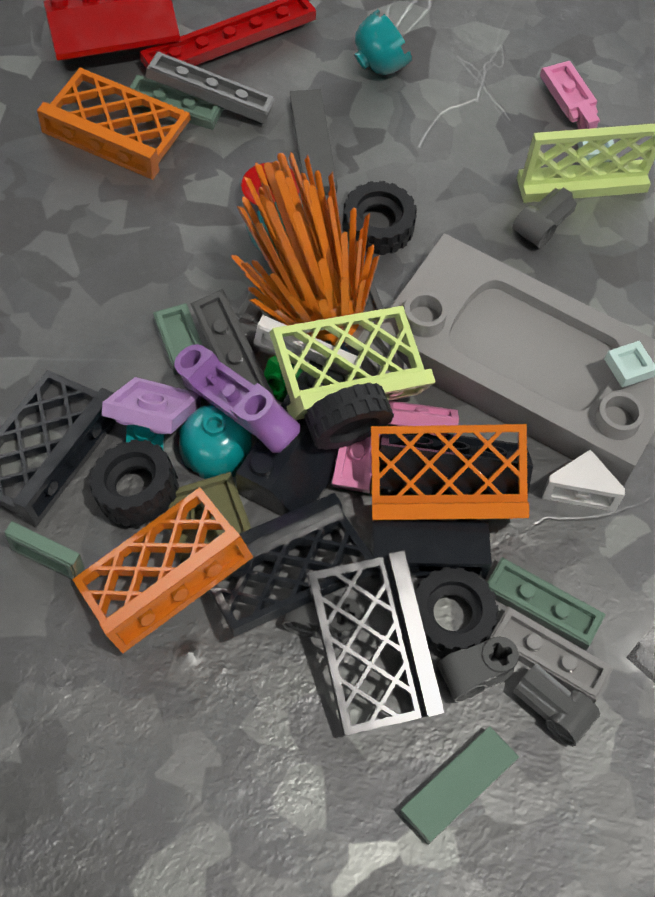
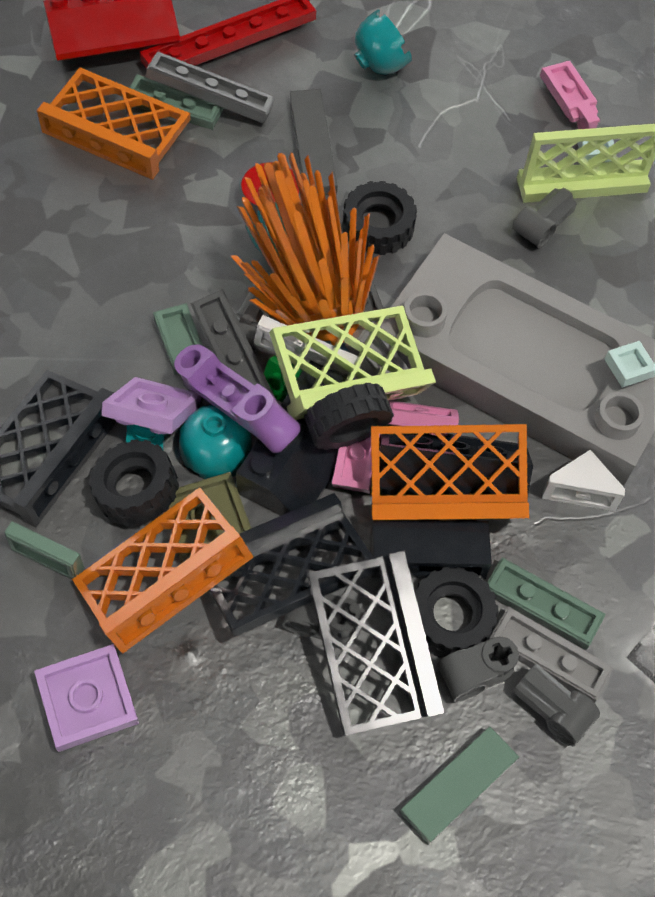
(86, 697): none -> lavender plate

